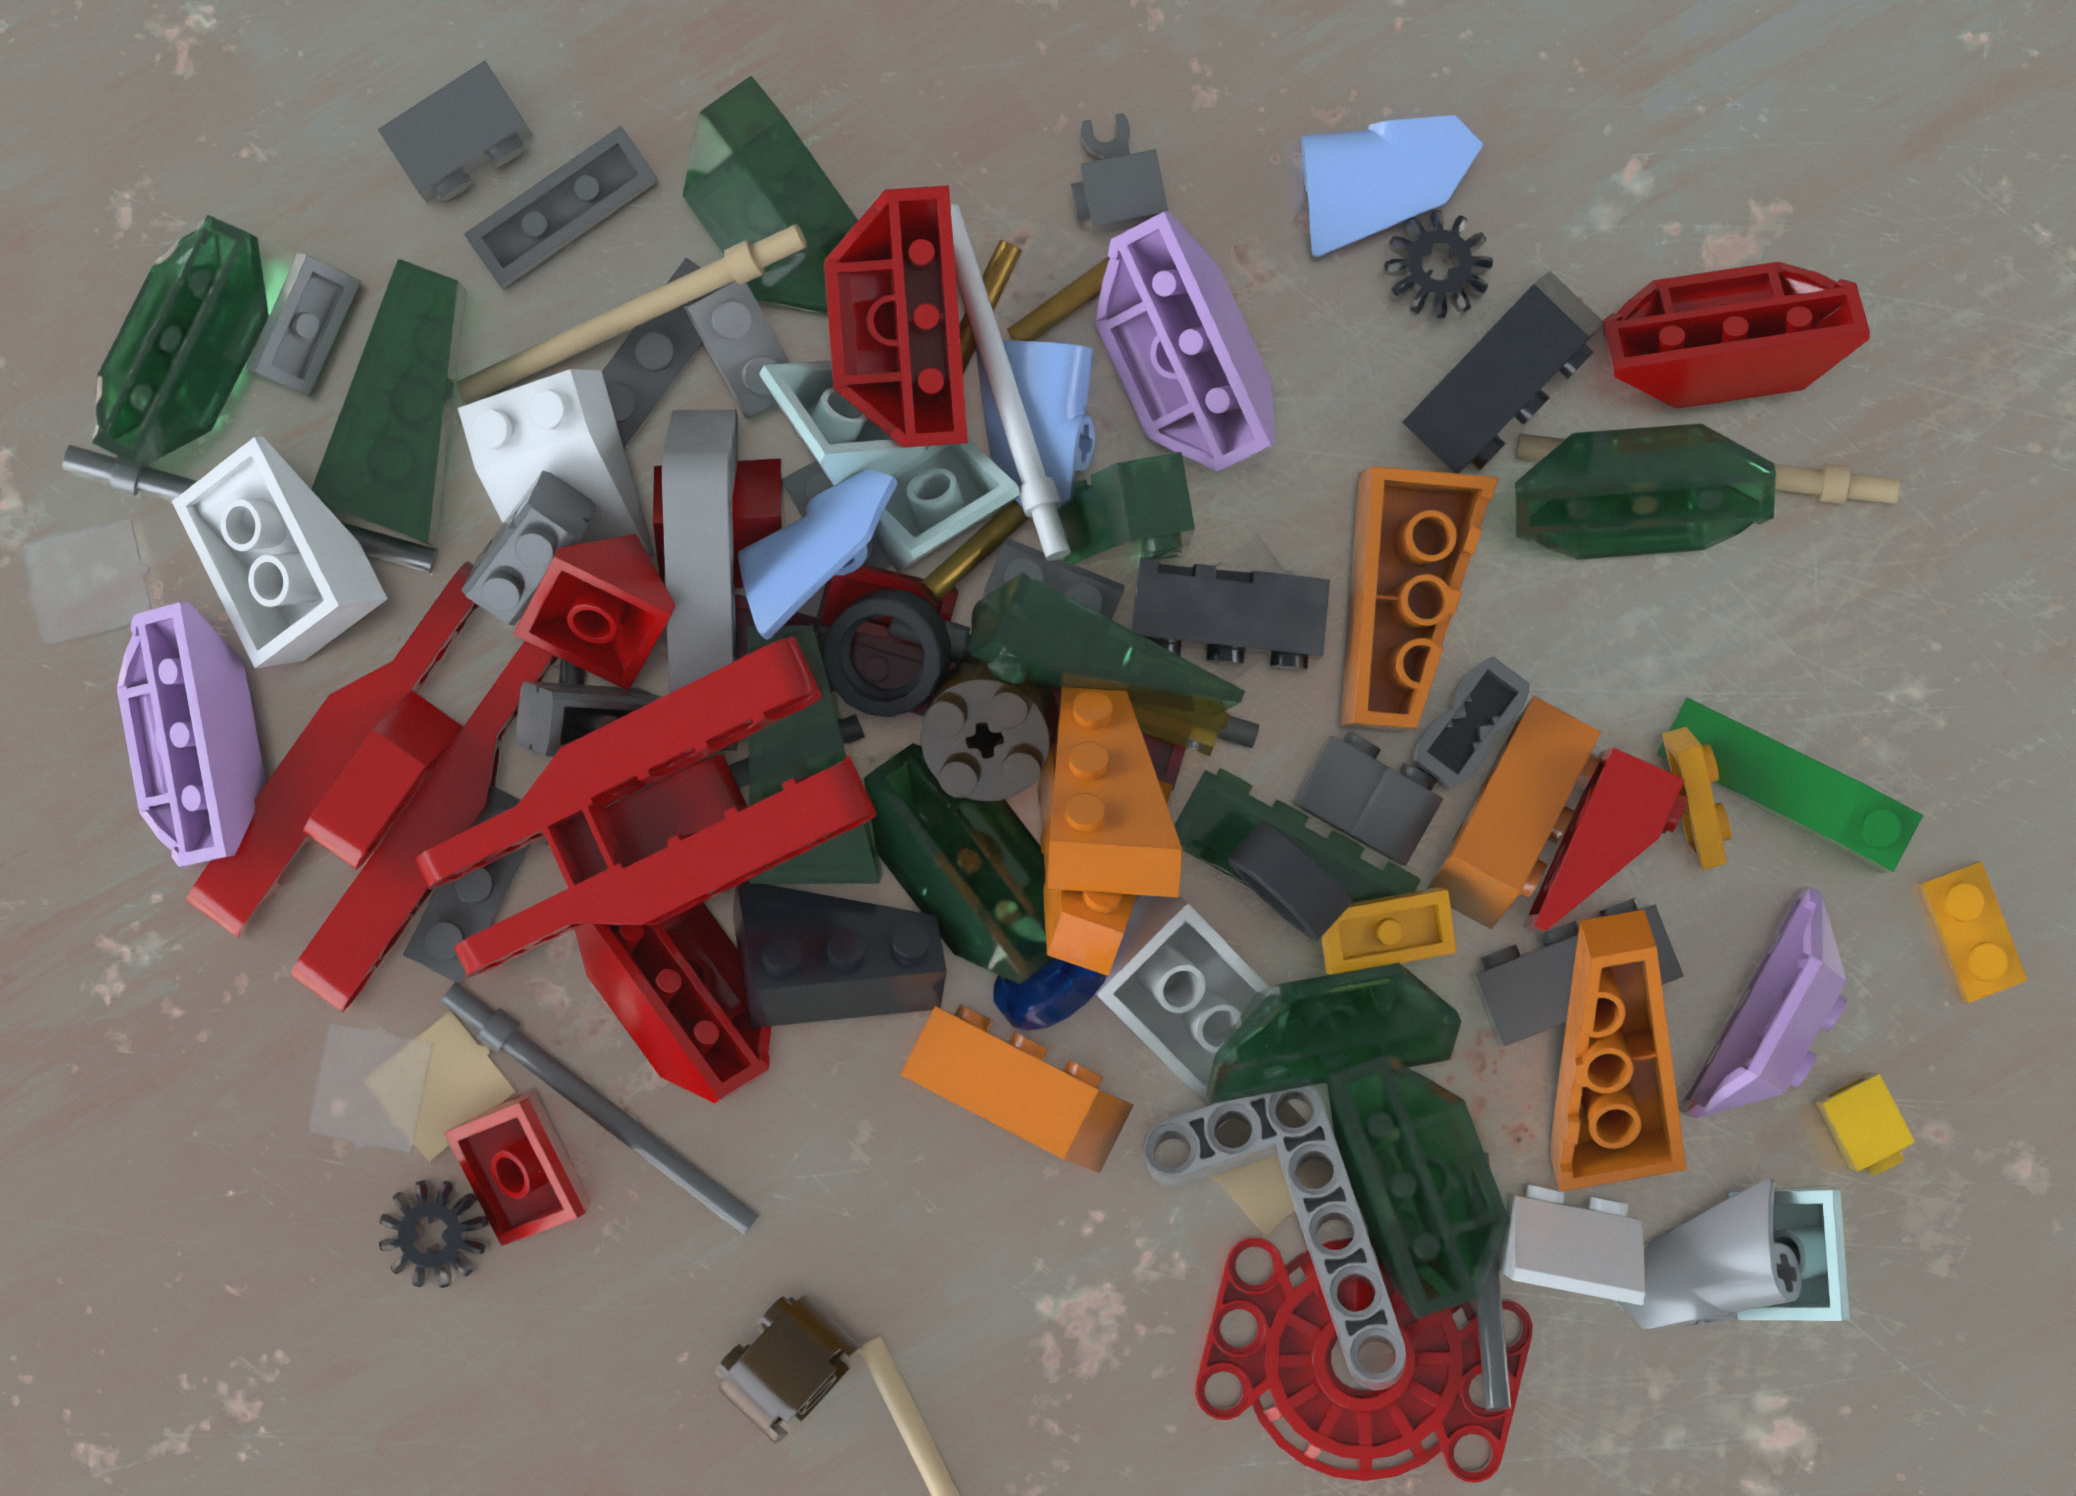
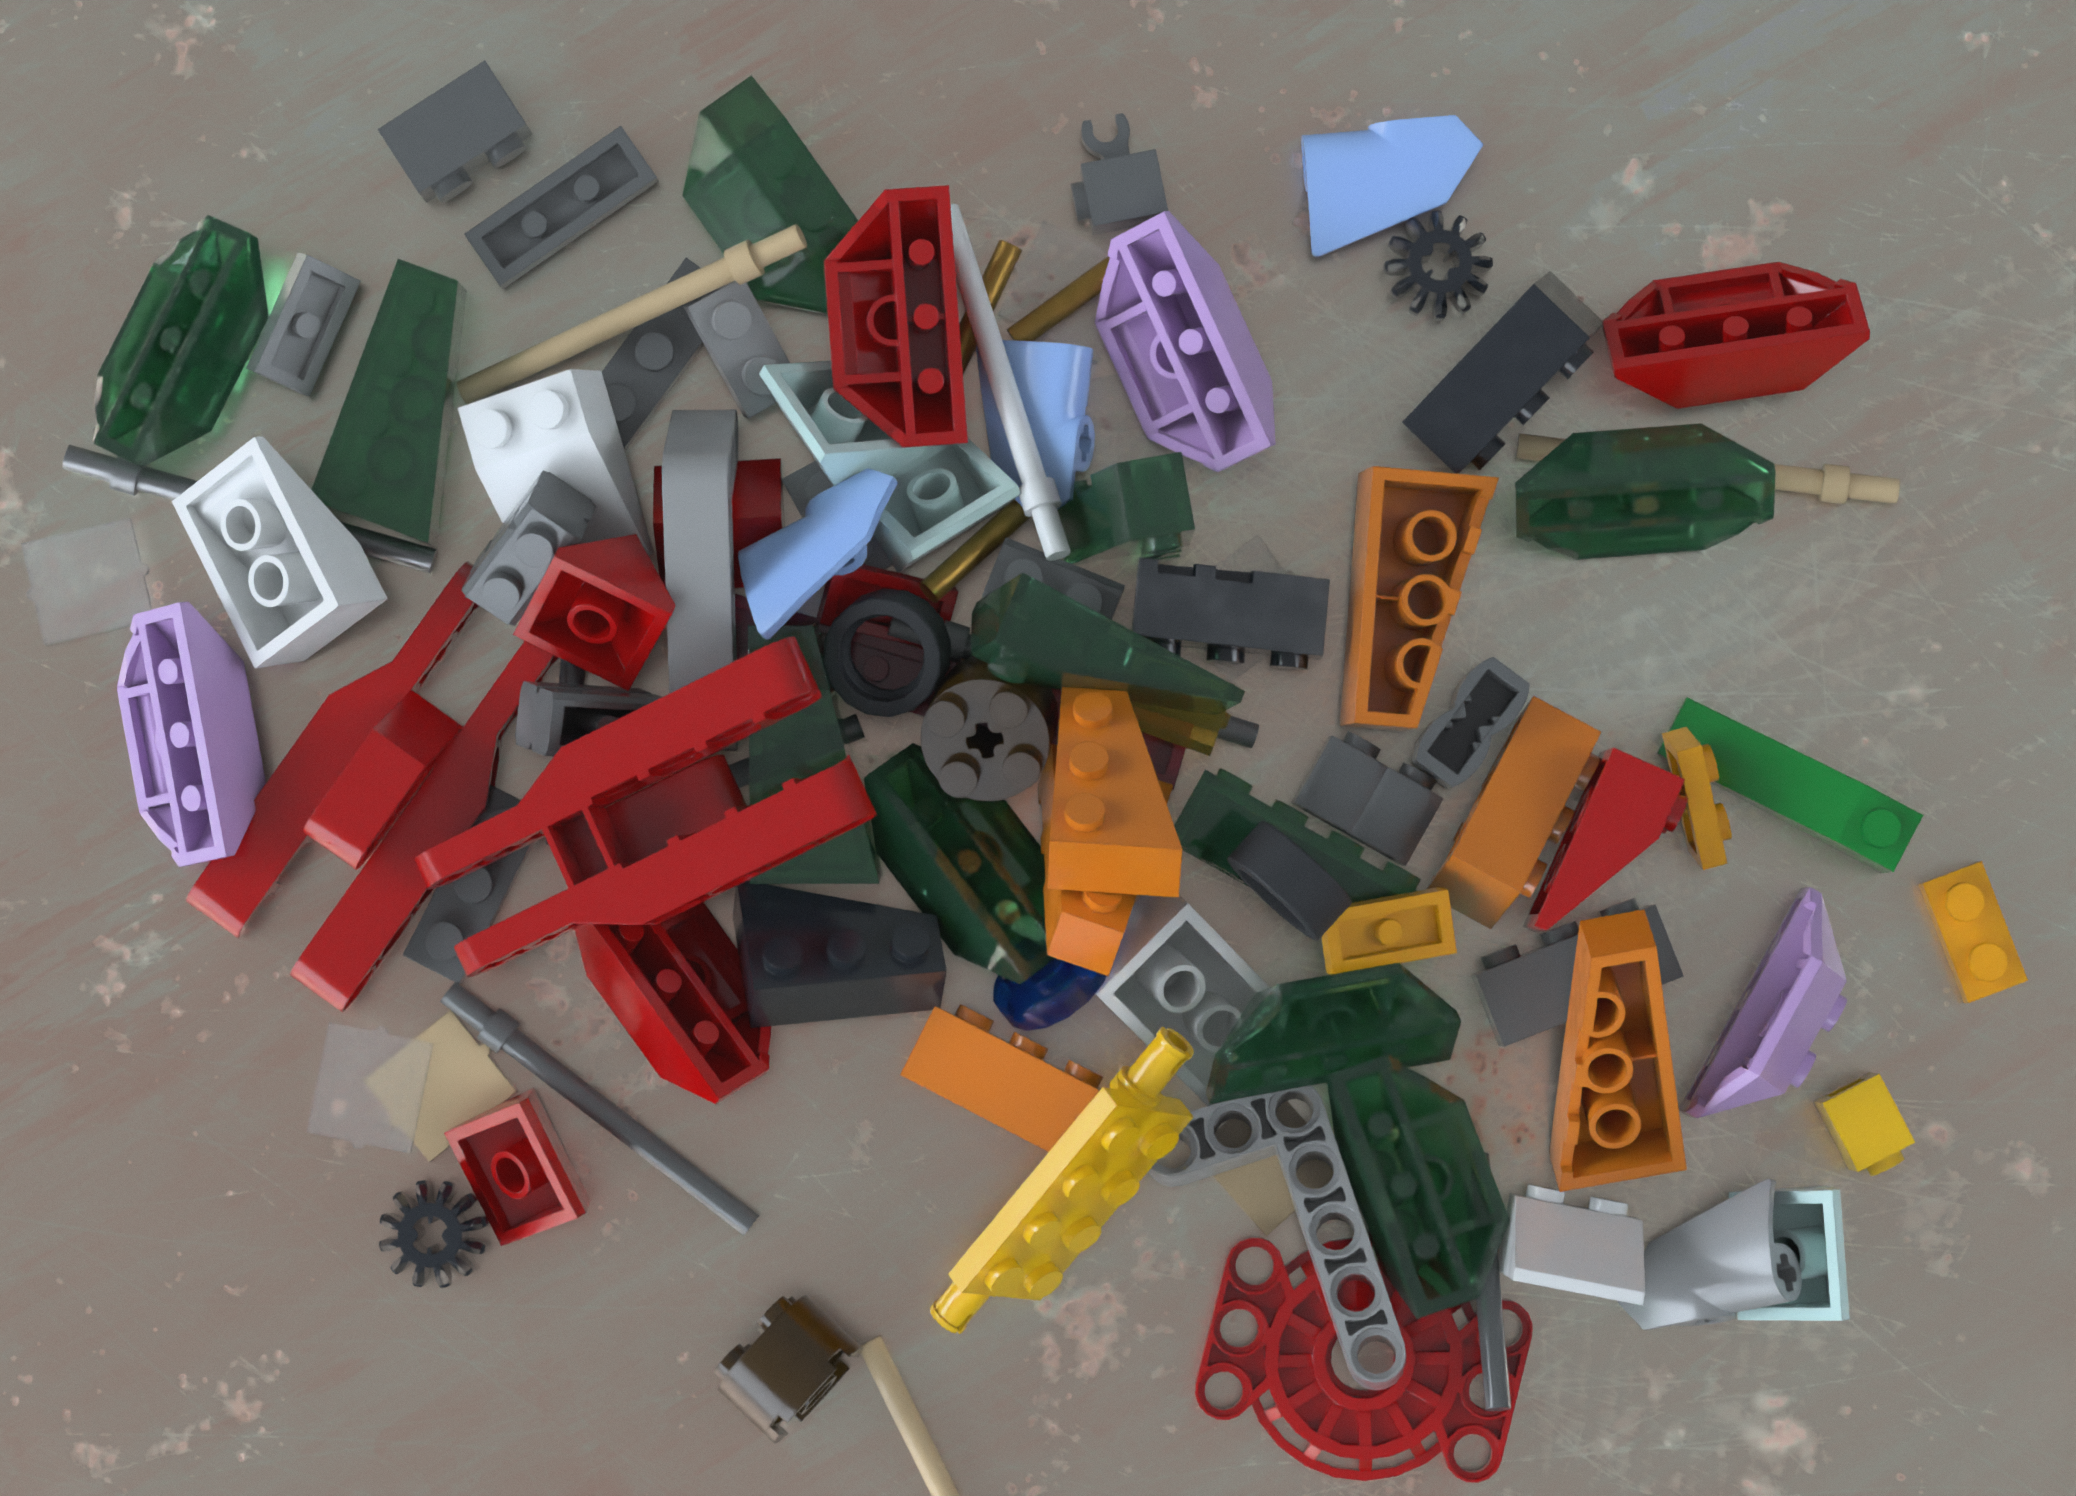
(1073, 1187): none -> yellow plate

